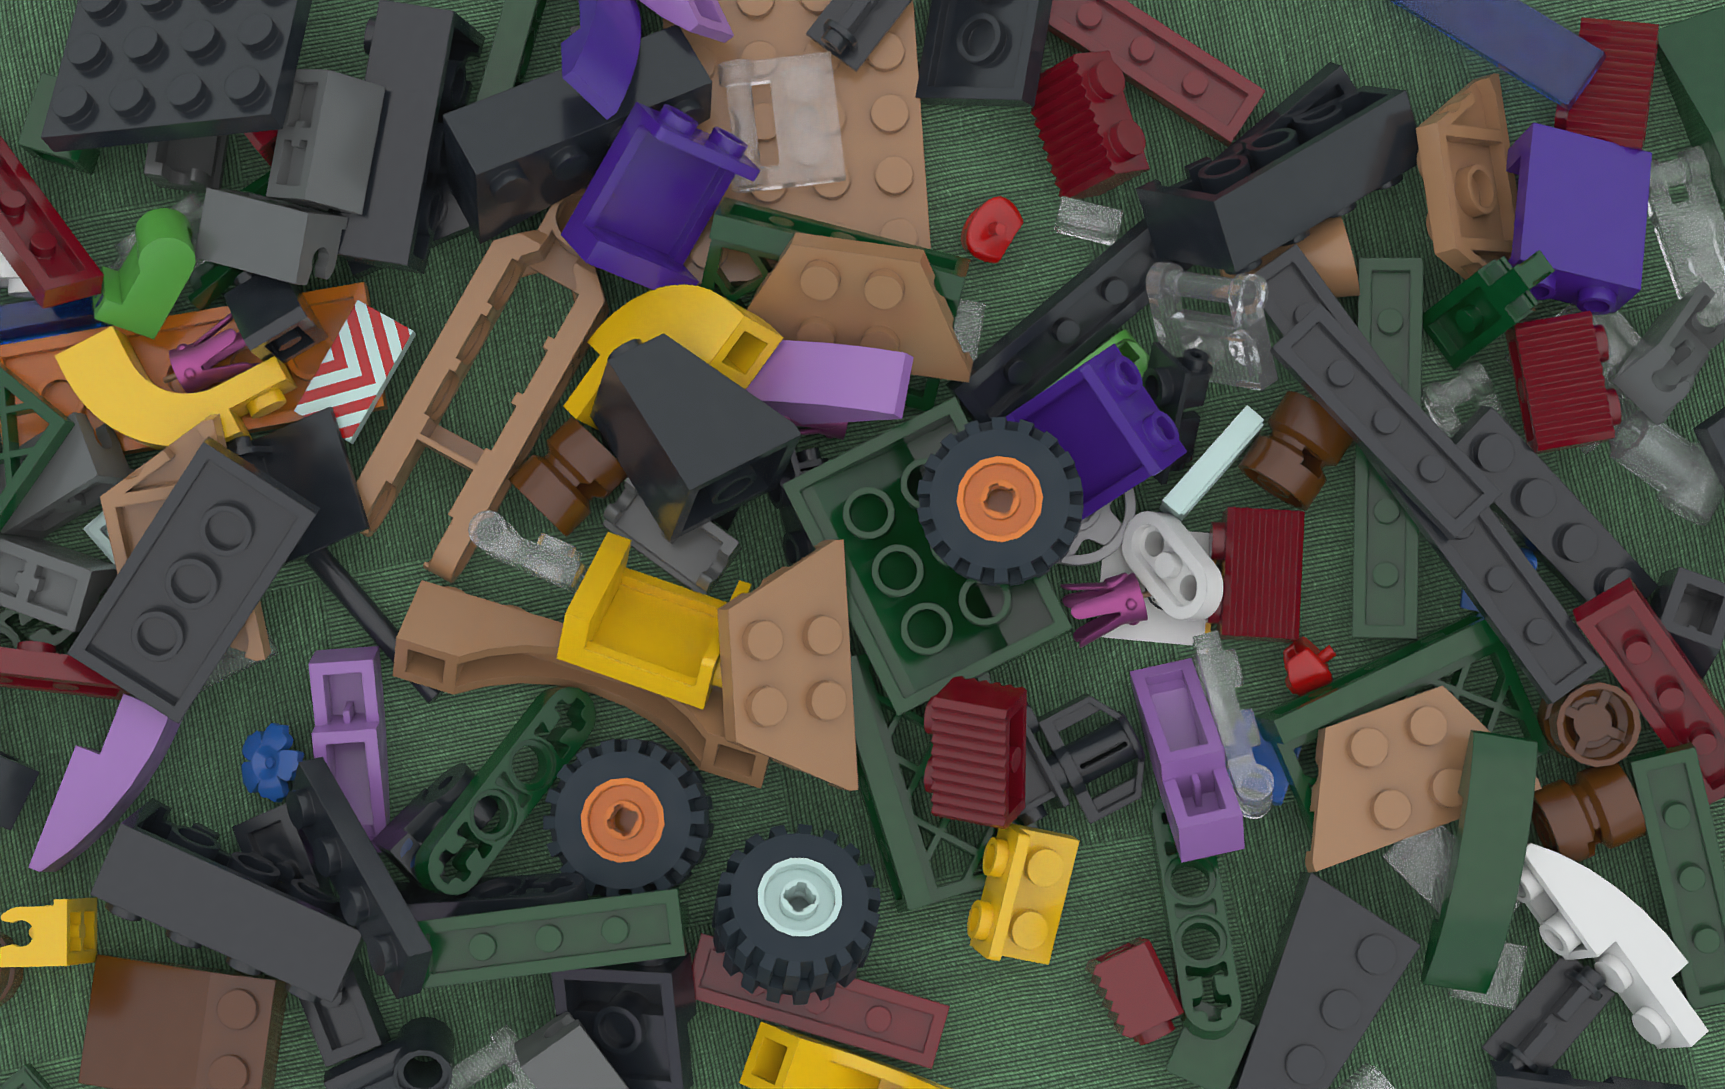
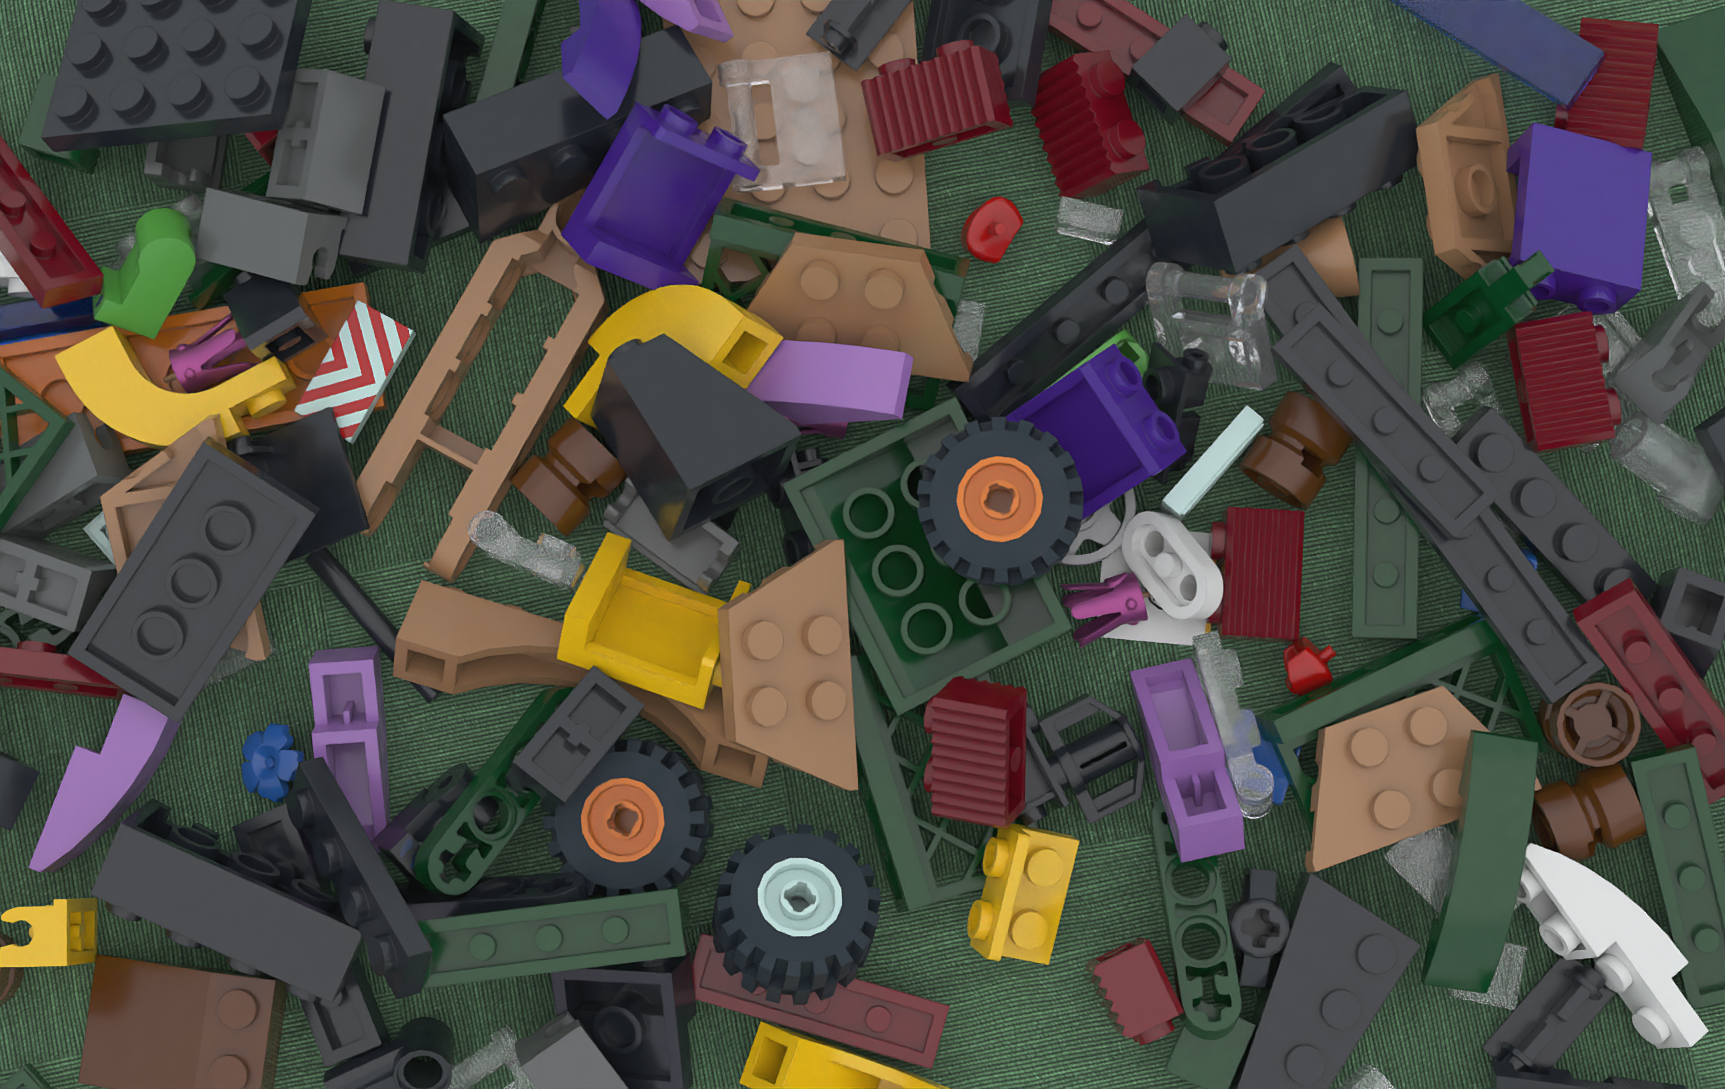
(574, 739): none -> black hinge
(936, 101): none -> dark red brick
(1180, 68): none -> black brick
(1257, 926): none -> black piece

